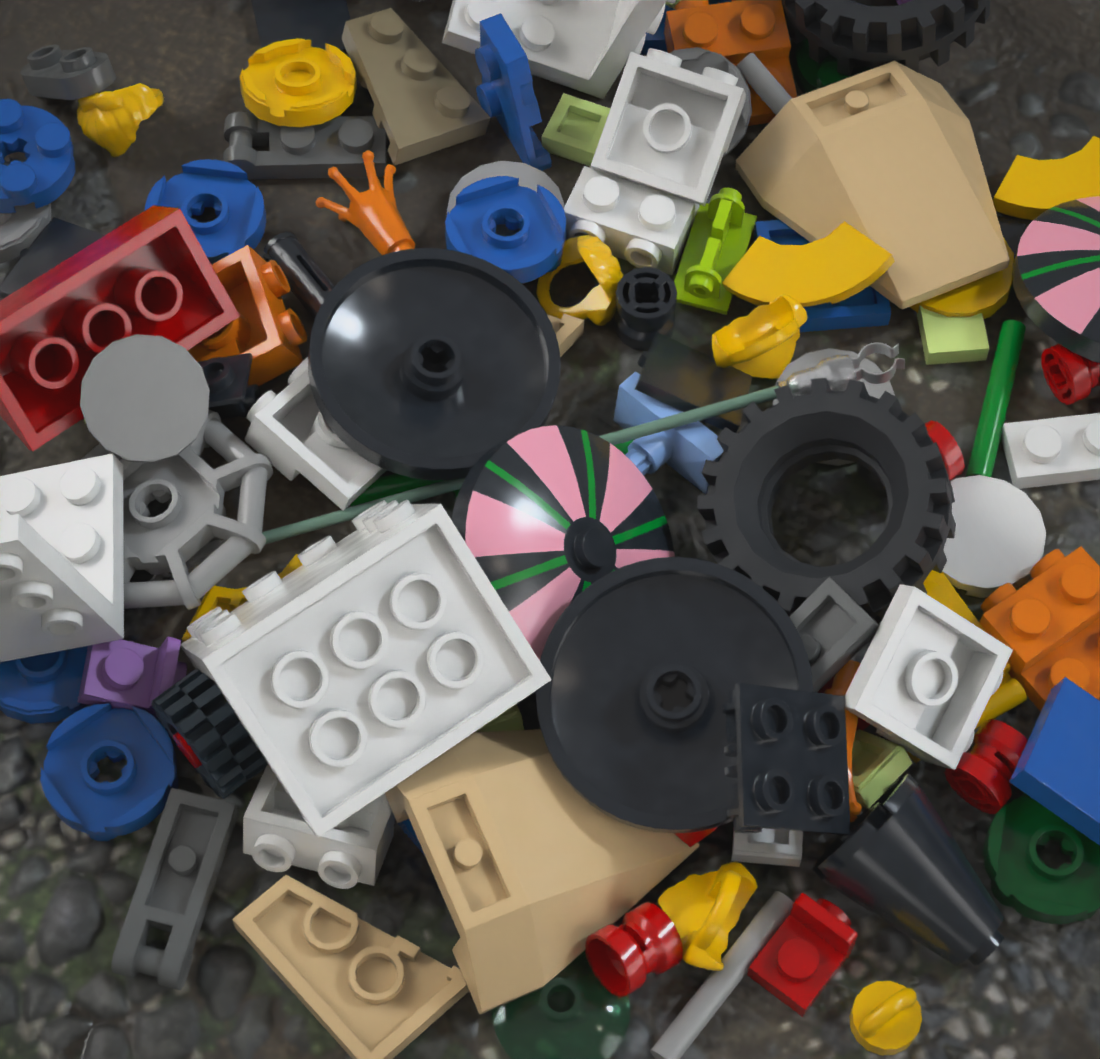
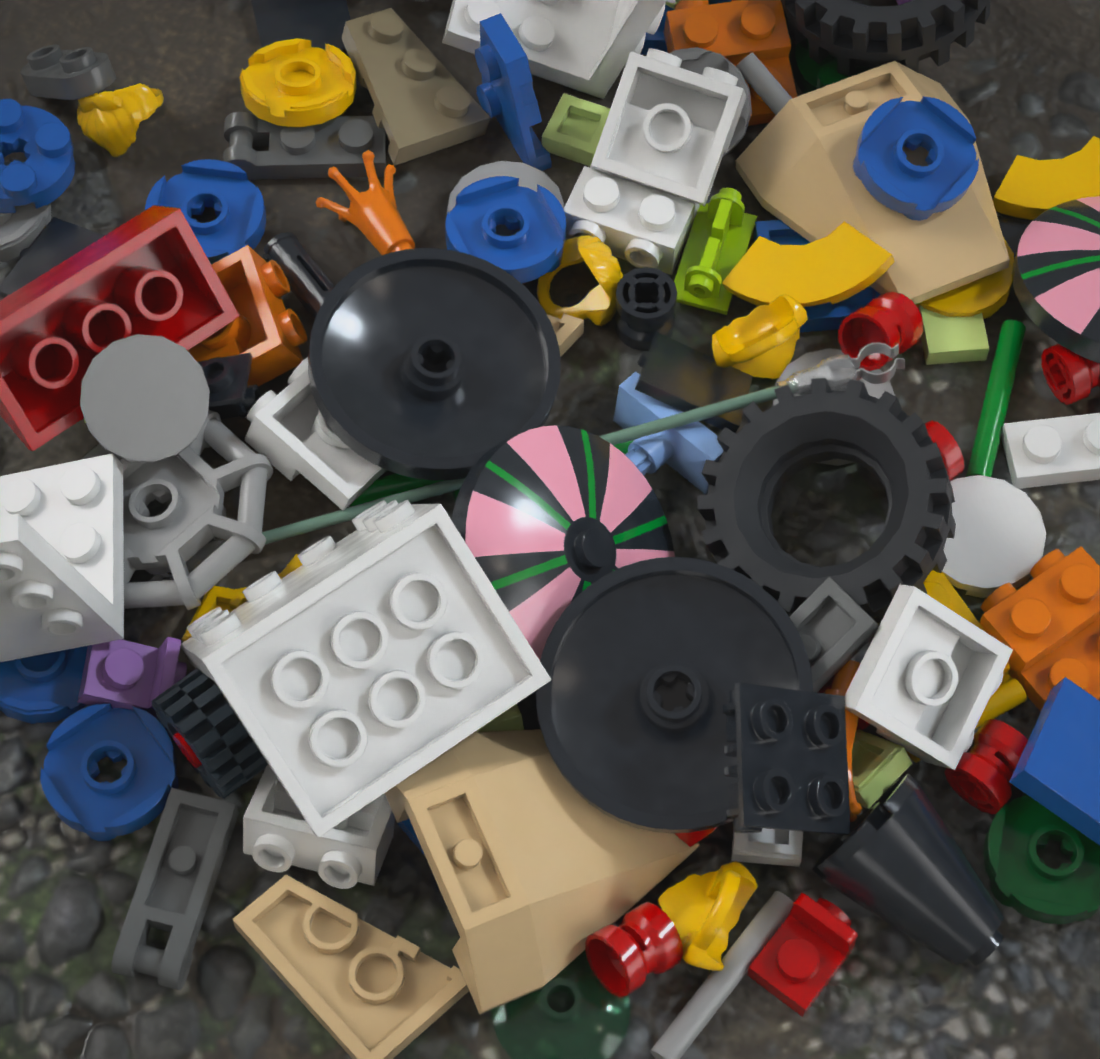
(885, 320): none -> red wheel
(885, 1017): yellow tile -> none
(913, 188): none -> blue plate

